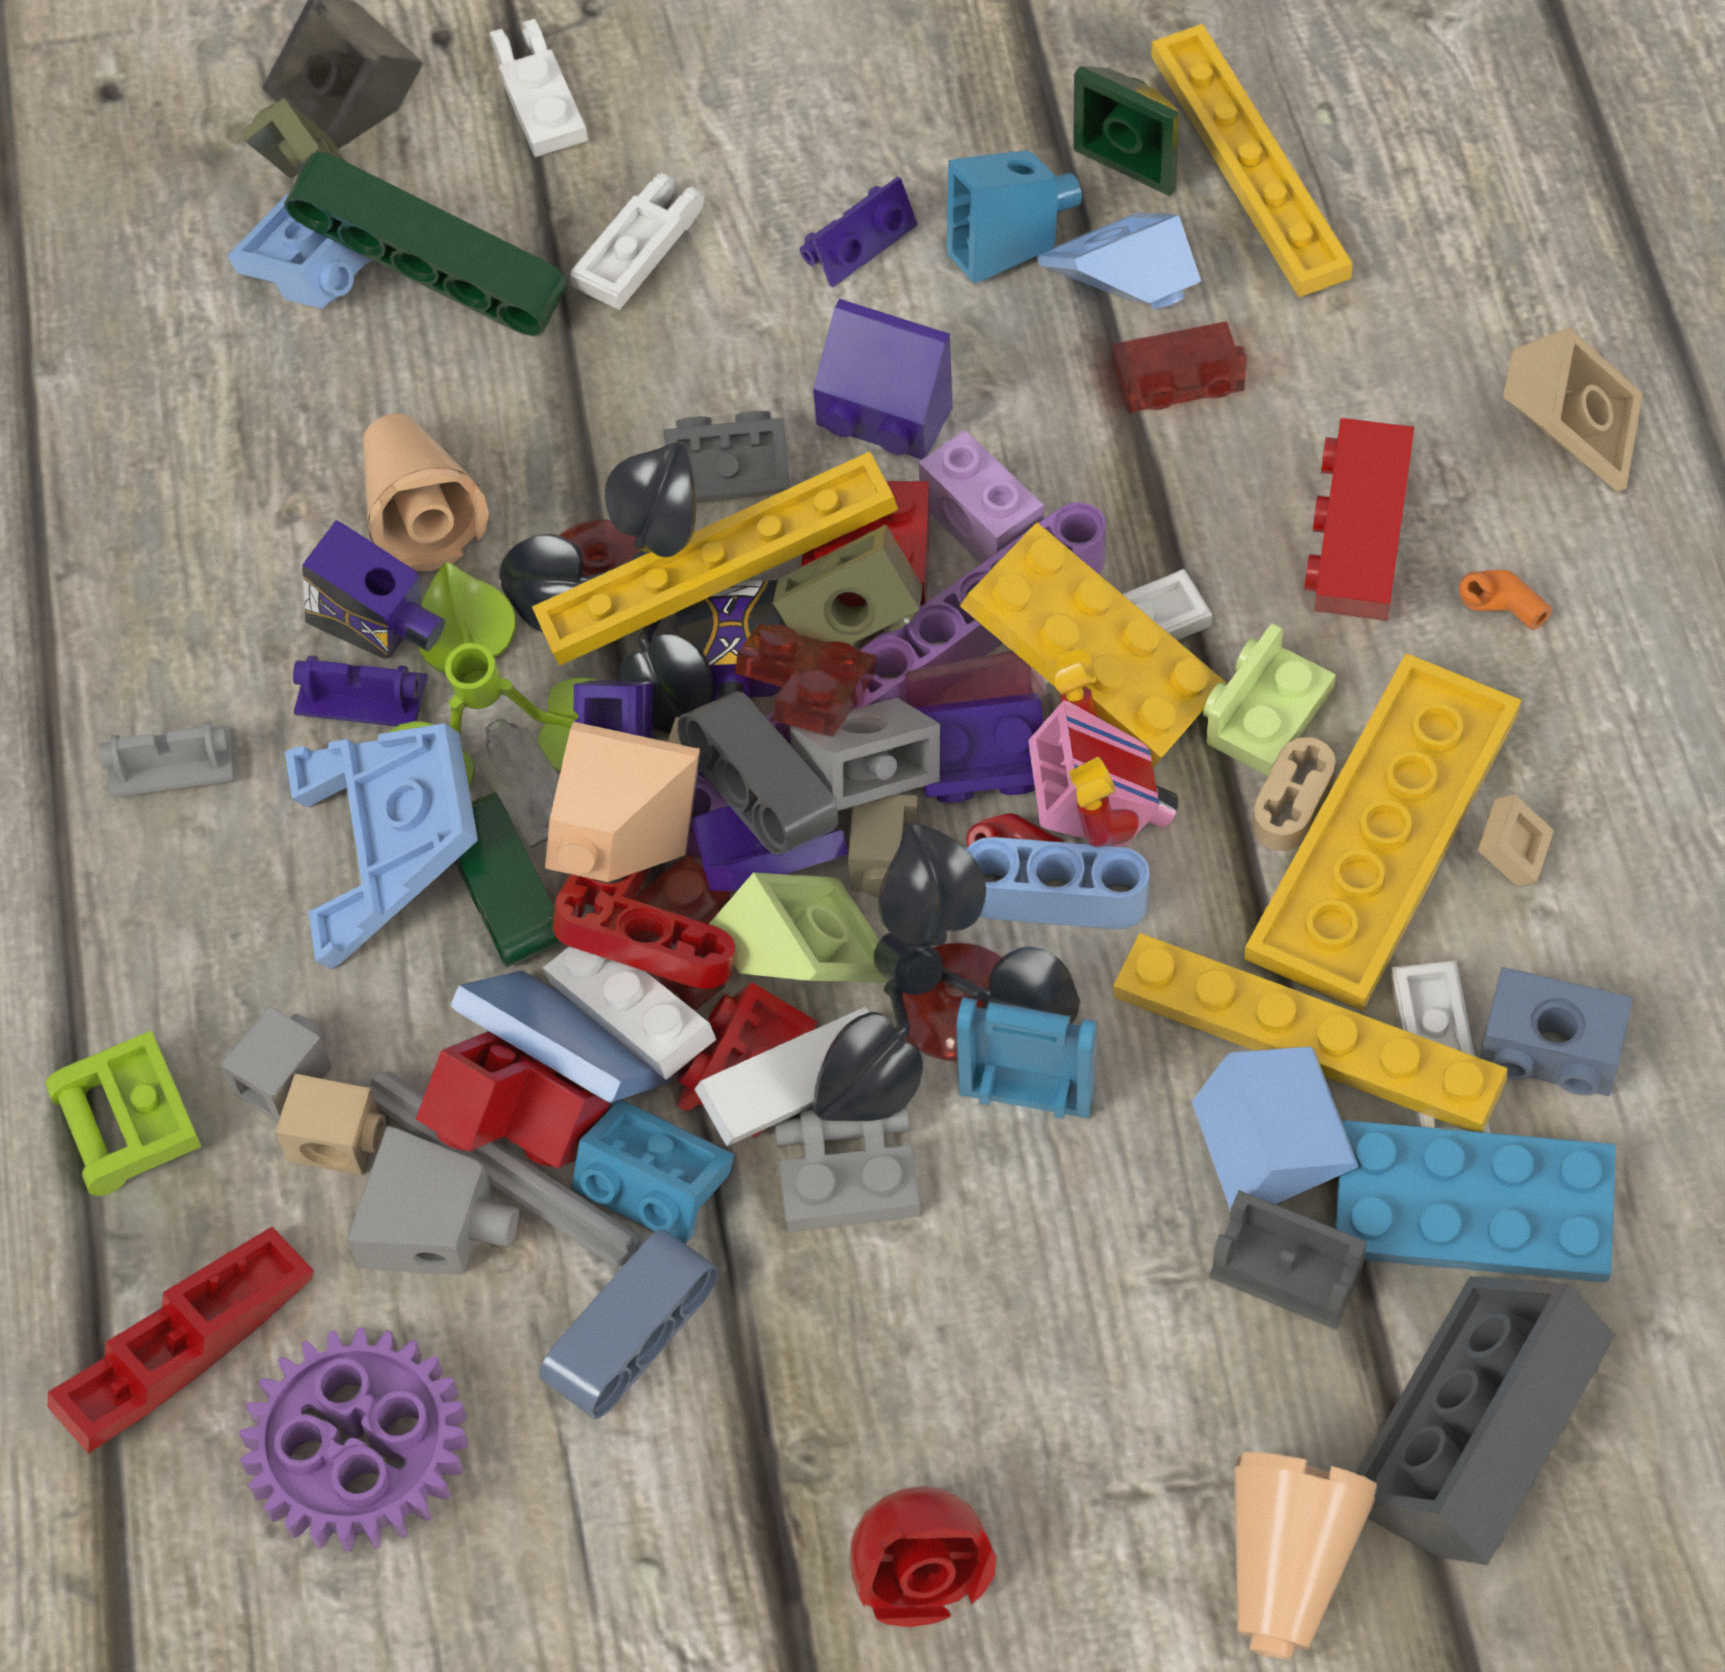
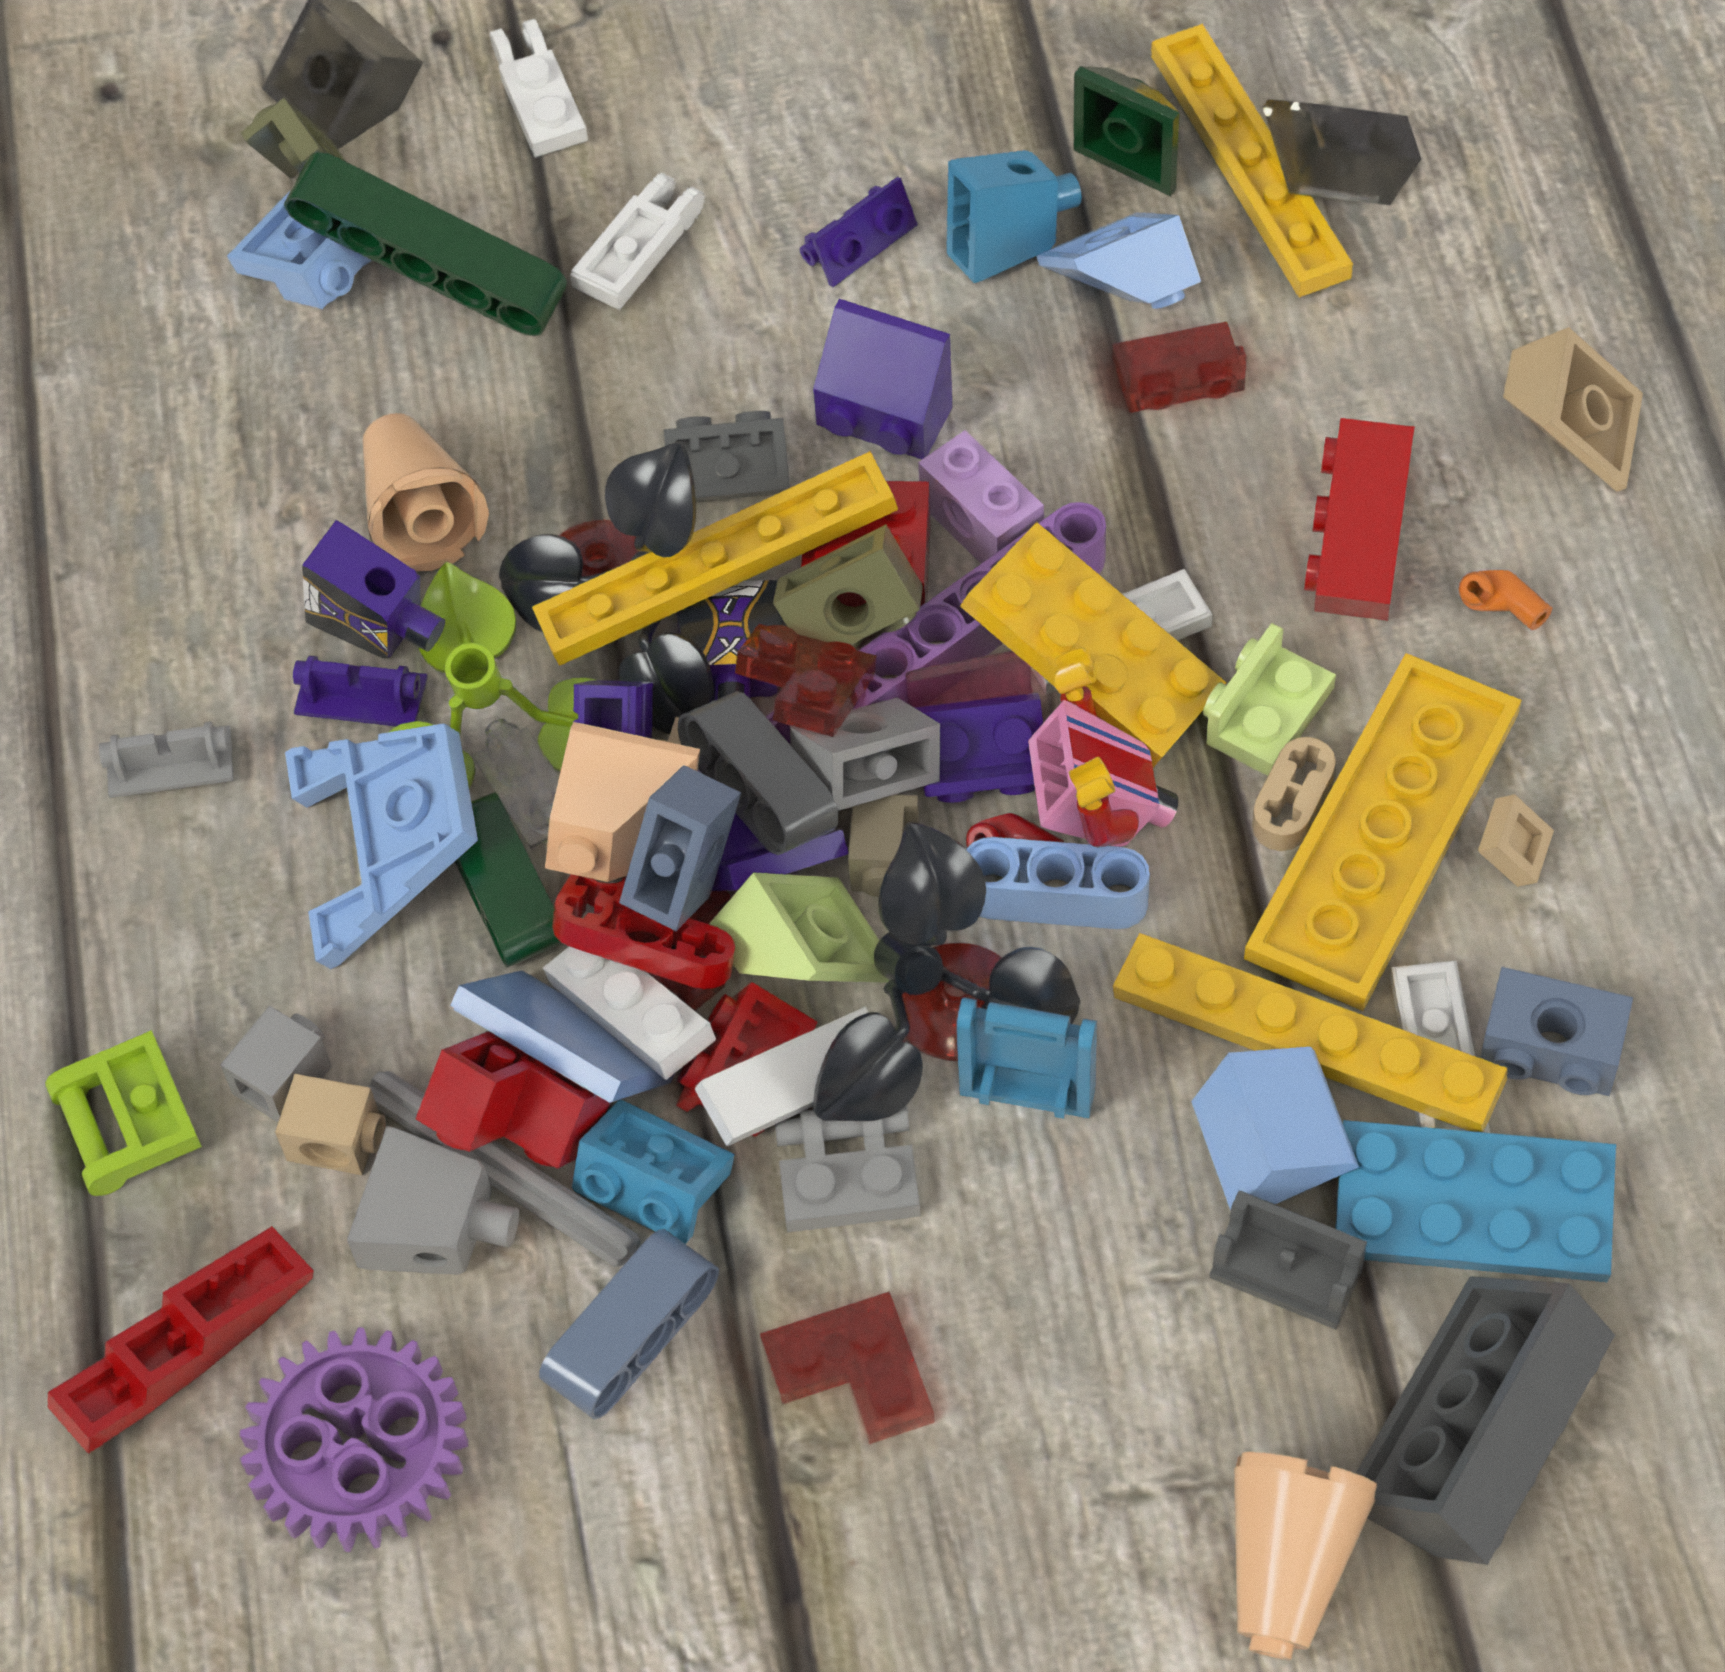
(679, 847): none -> sand blue brick
(857, 1347): none -> clear red plate
(918, 1555): red cylinder -> none
(1342, 150): none -> clear smoke slope

